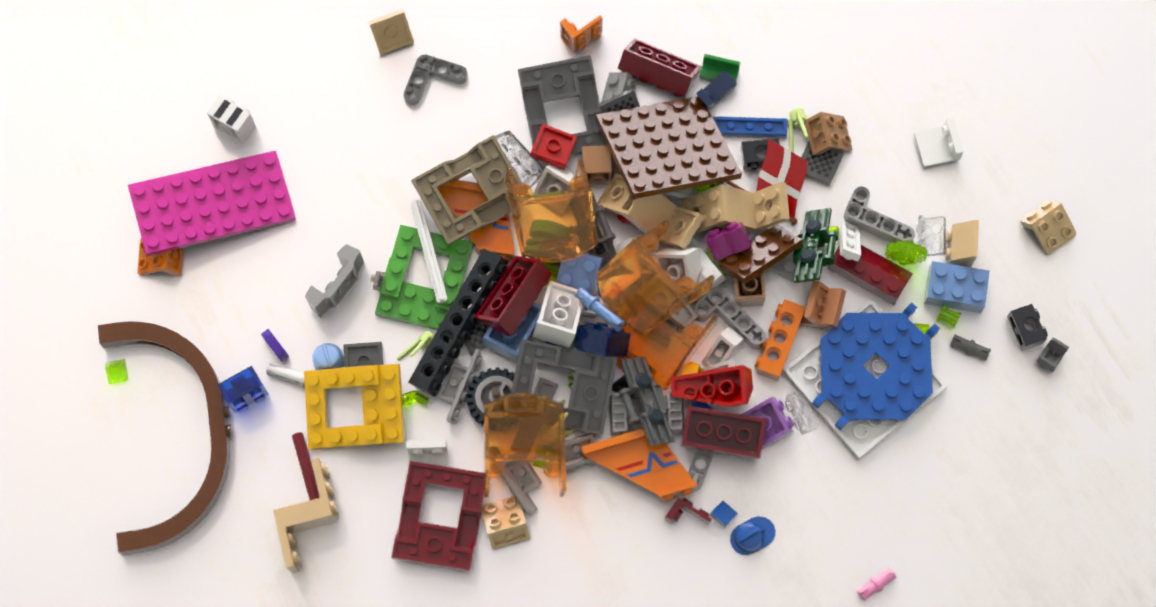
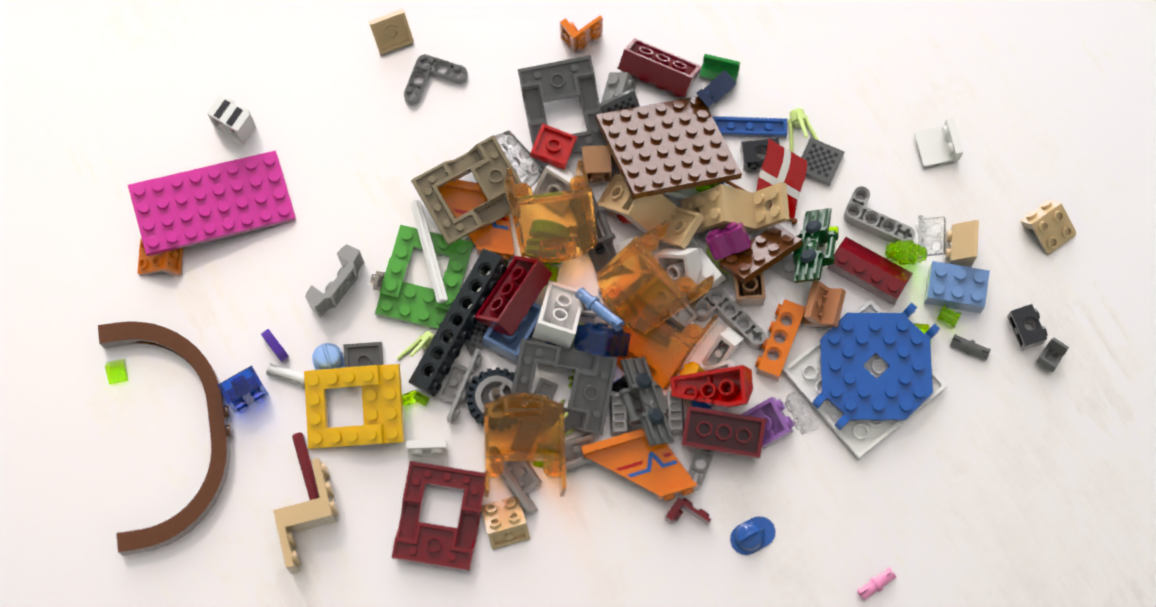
(580, 272): medium blue brick -> none
(723, 514): blue slope -> none
(827, 132): medium nougat bracket -> none
(849, 241): white plate -> none

